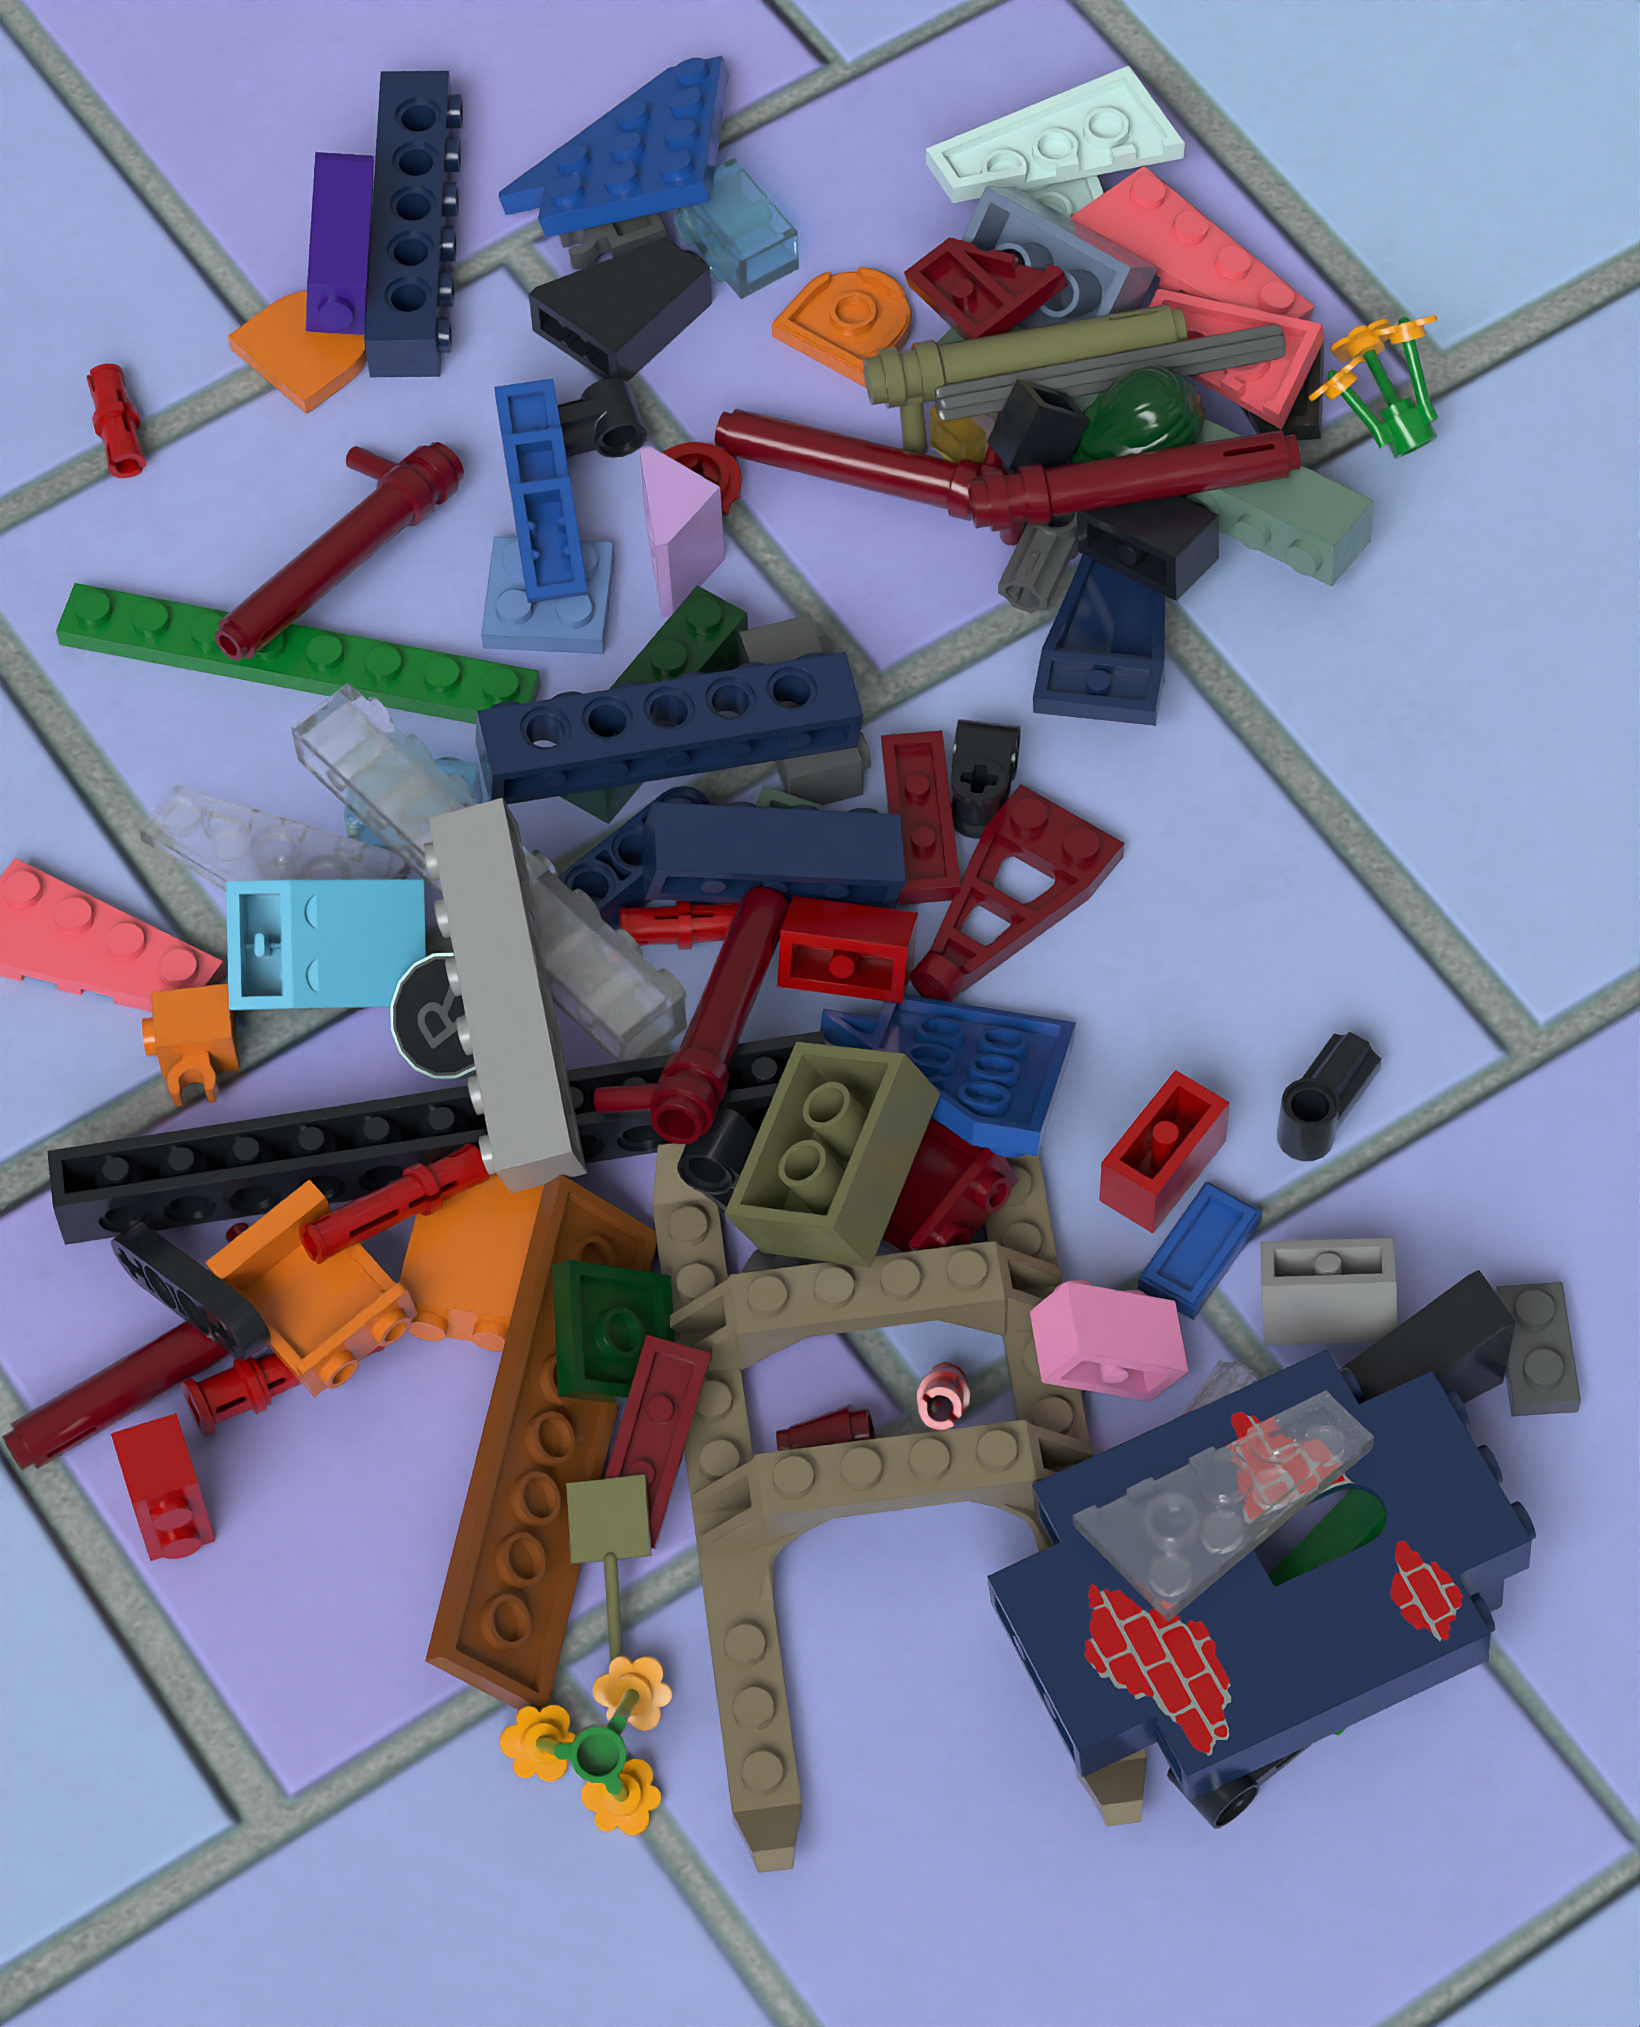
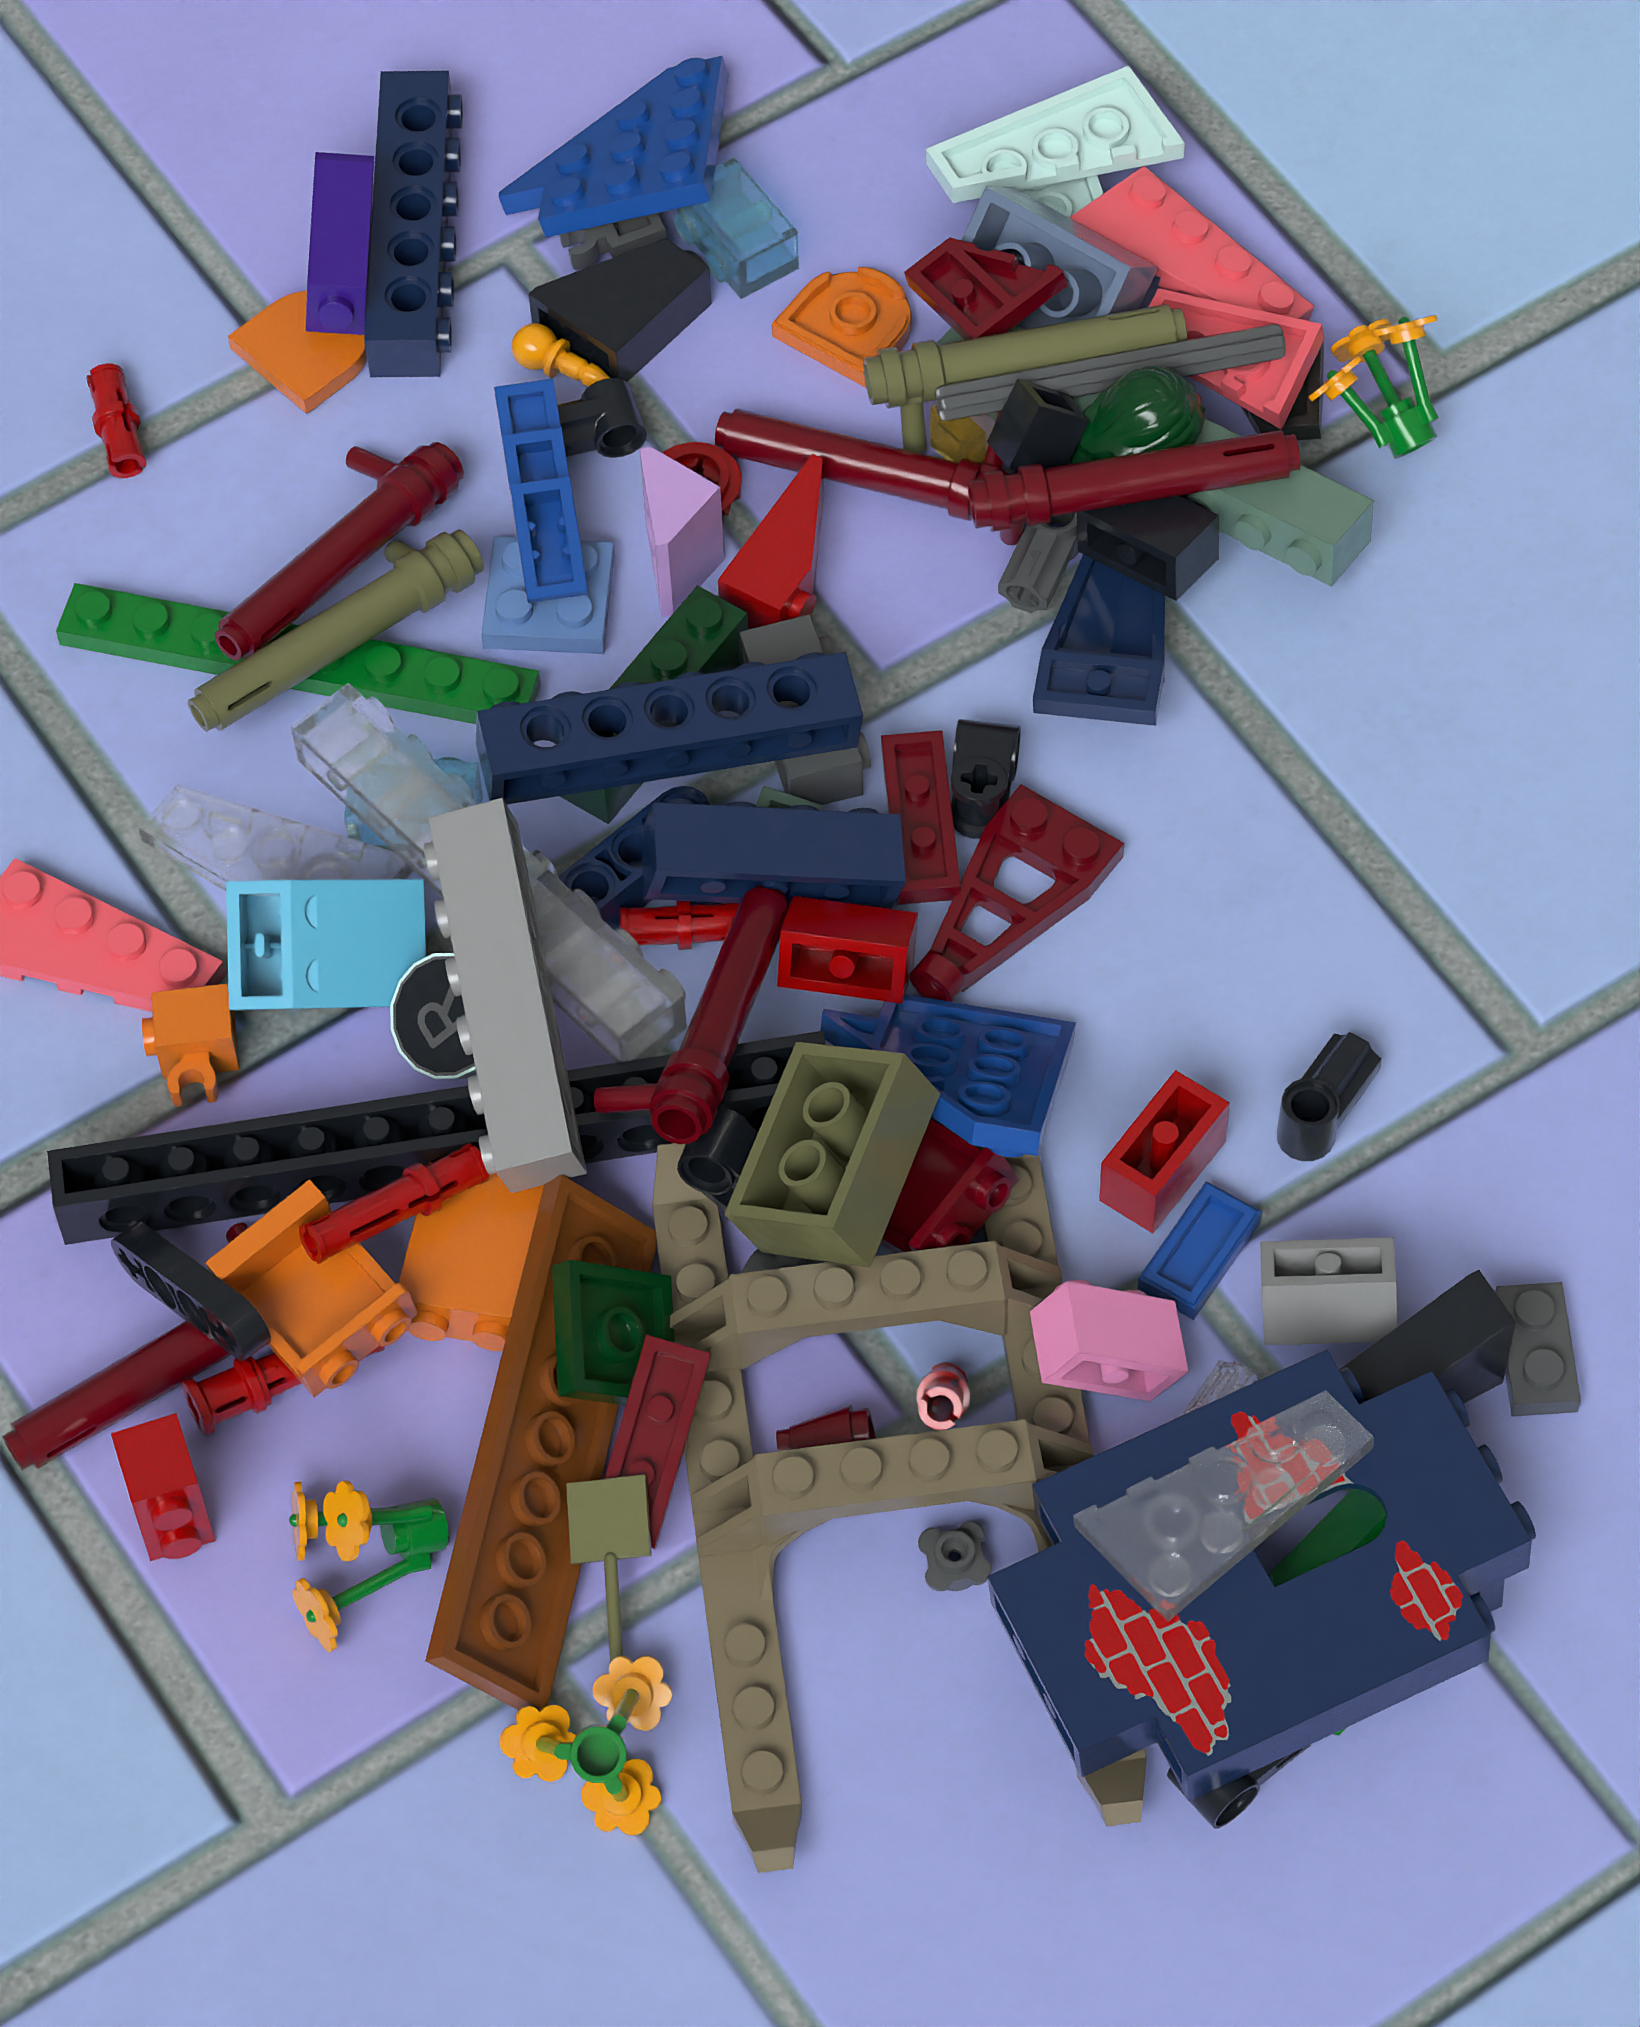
(406, 1530): none -> plant
(413, 584): none -> olive cylinder
(538, 348): none -> light orange bar
(778, 562): none -> red slope
(954, 1575): none -> dark grey plate

